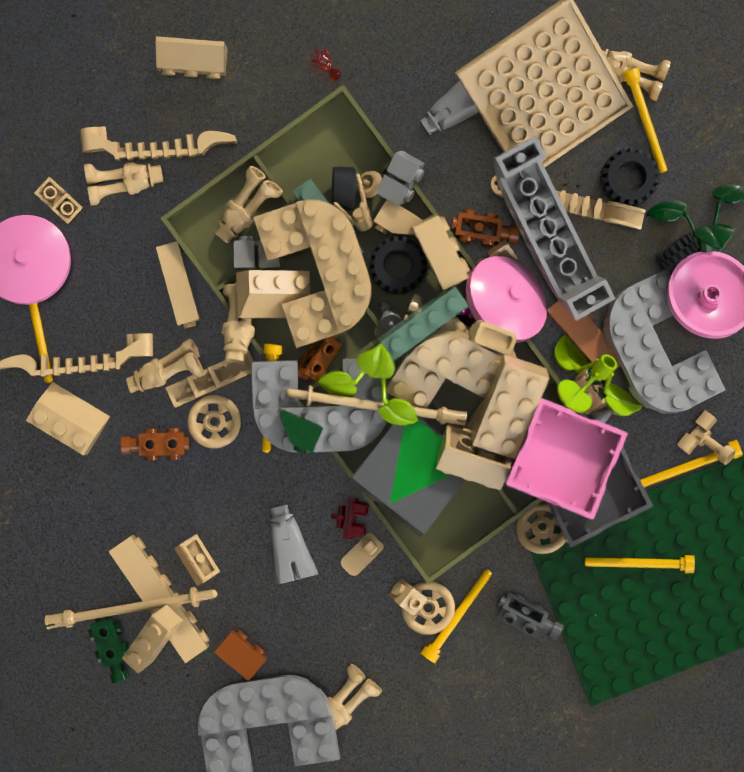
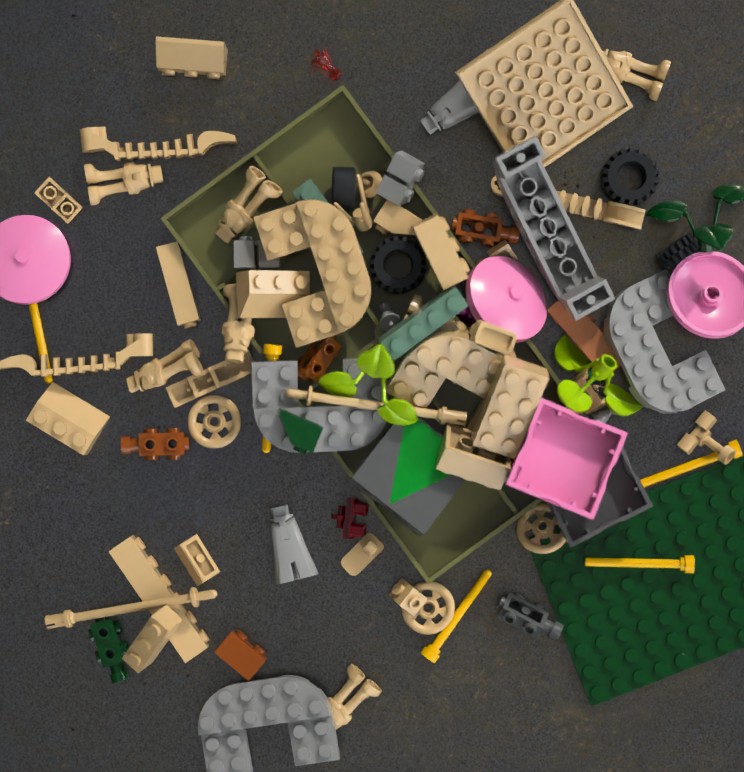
(632, 78): yellow piece -> none

